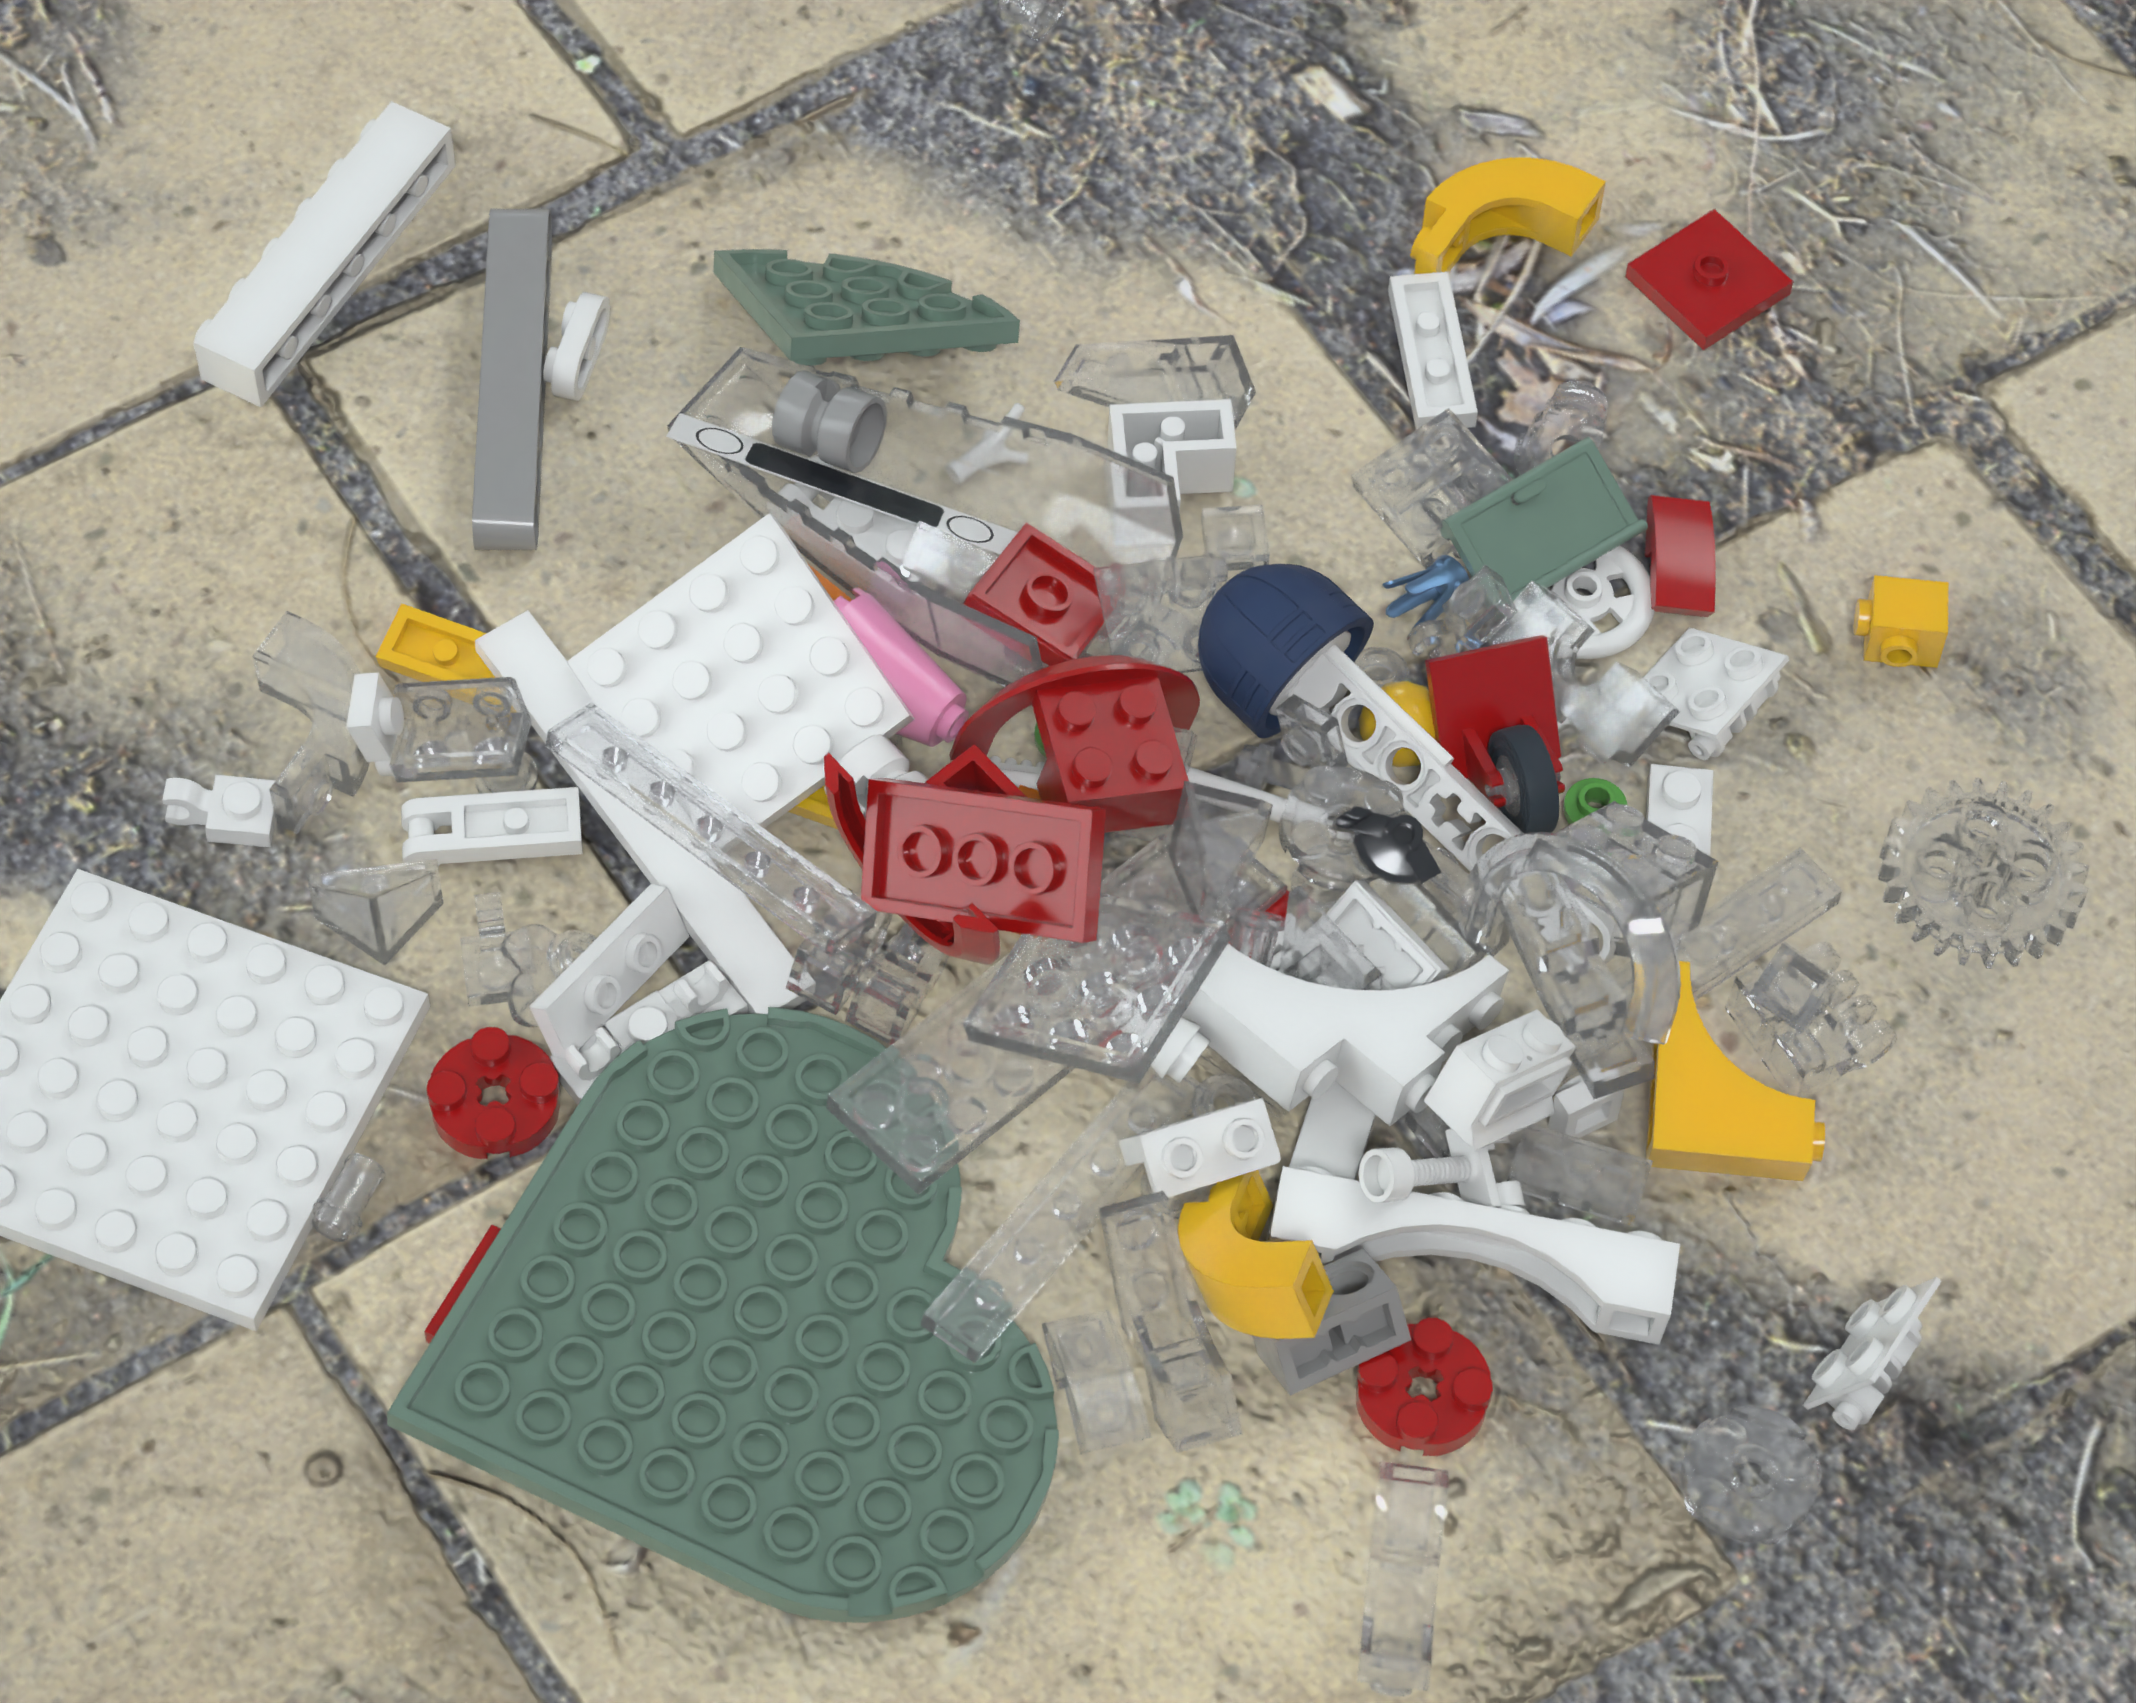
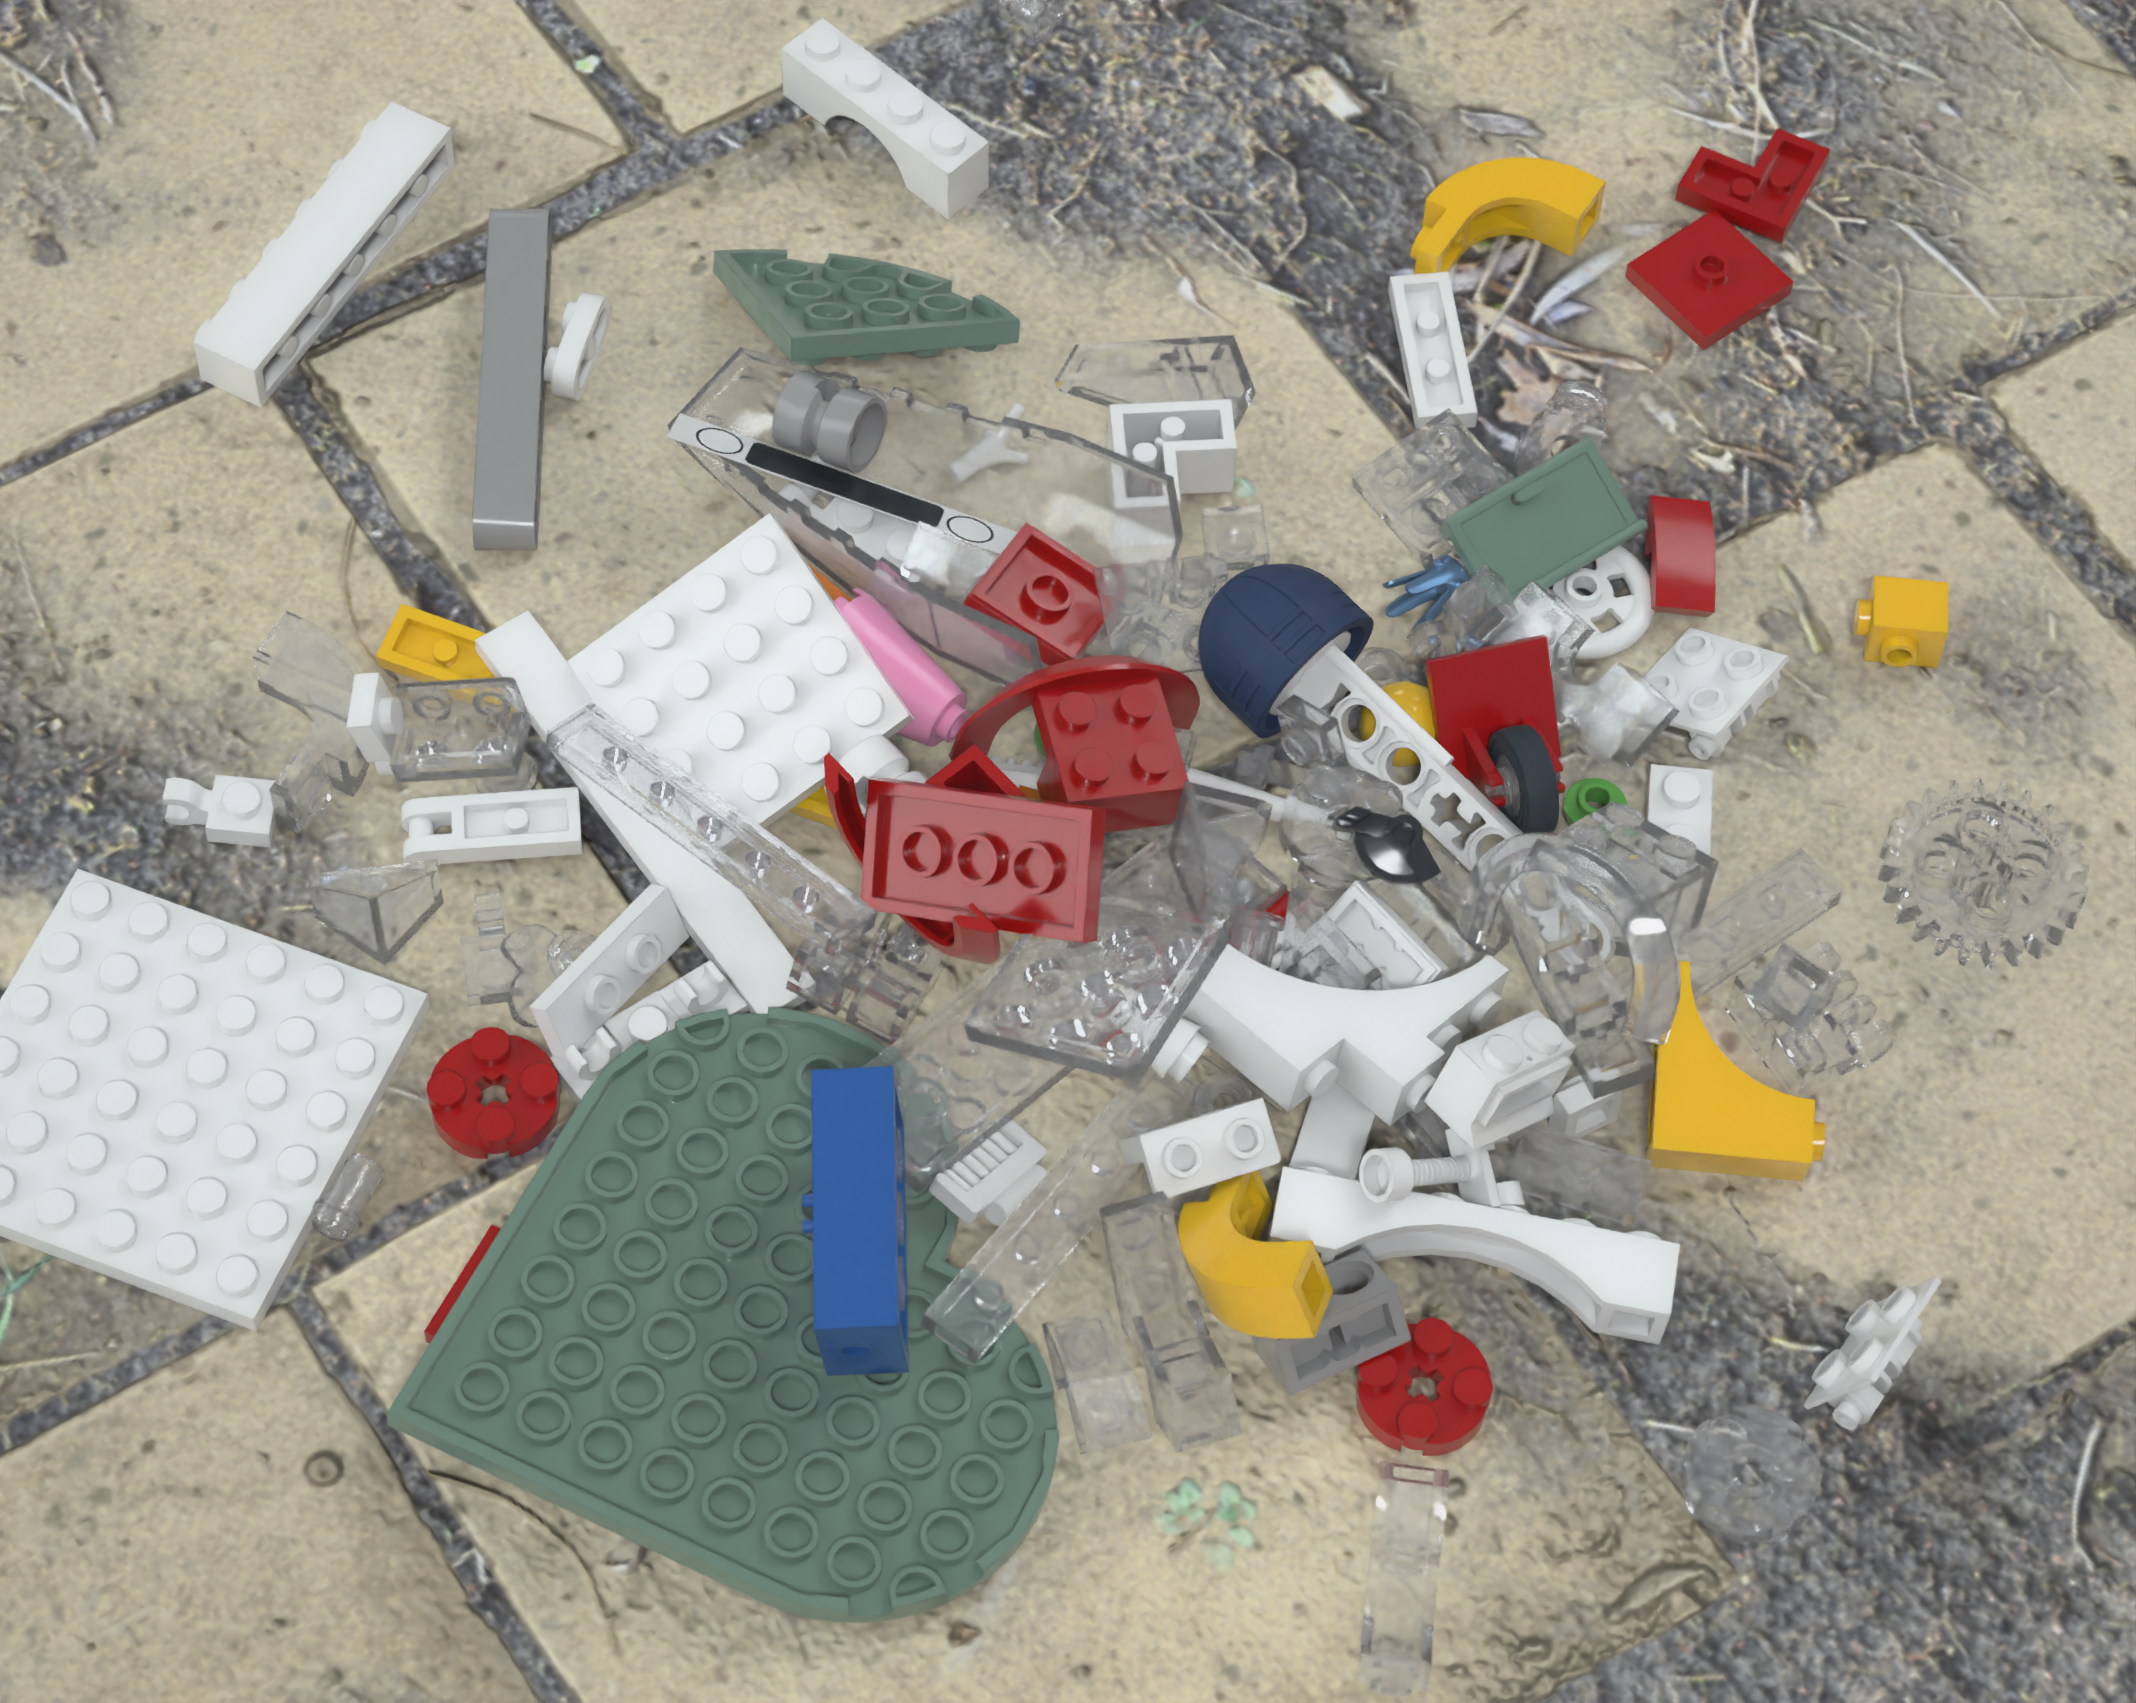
(859, 1221): none -> blue brick
(933, 149): none -> white arch
(992, 1176): none -> white piece
(1757, 197): none -> red plate

